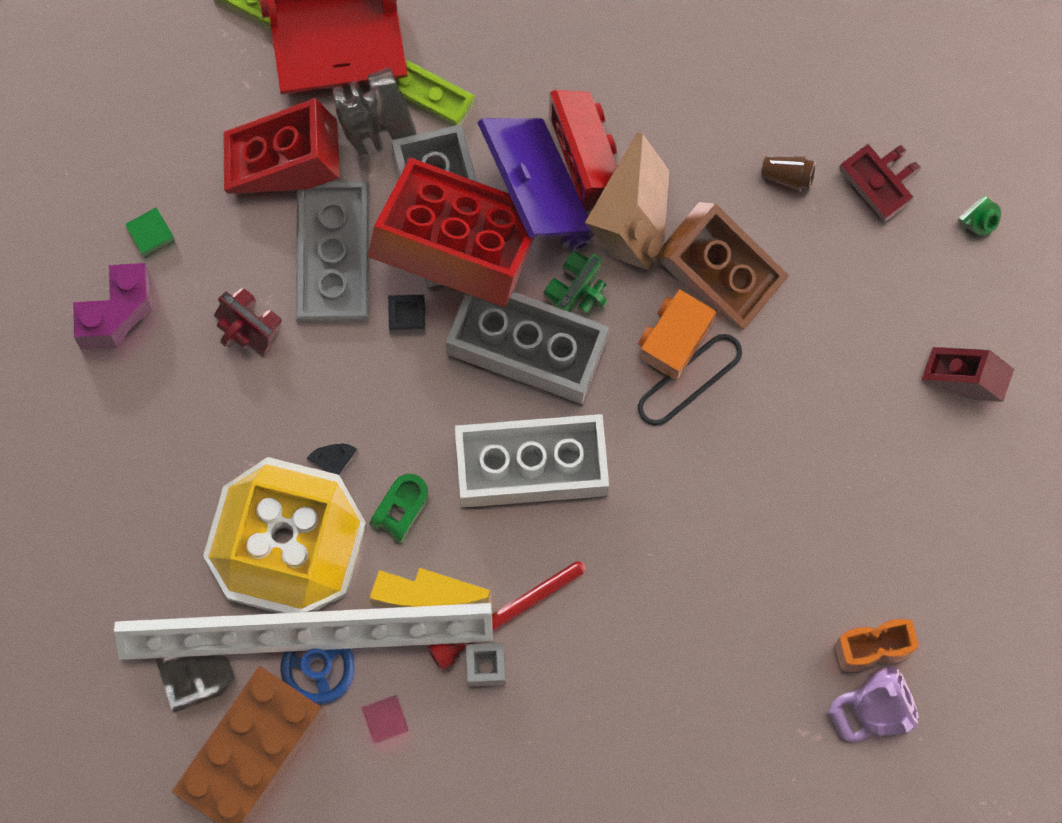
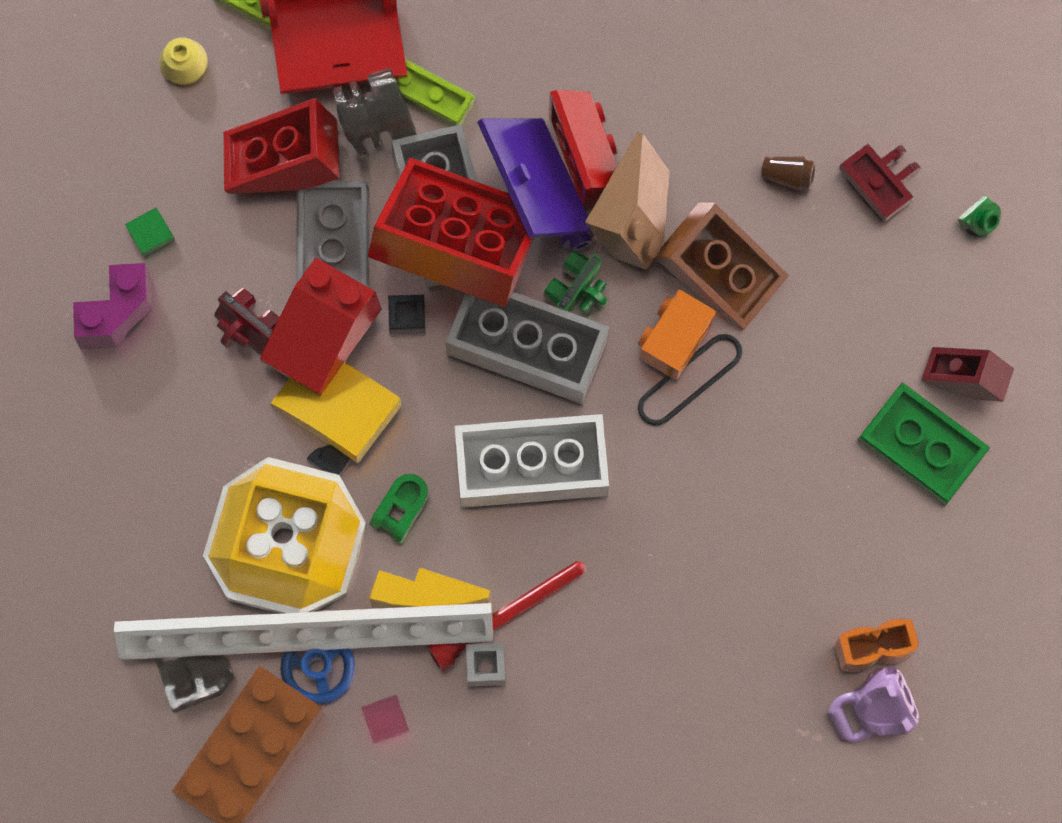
(183, 61): none -> light yellow cone
(320, 326): none -> red slope
(346, 414): none -> yellow slope
(923, 443): none -> green tile

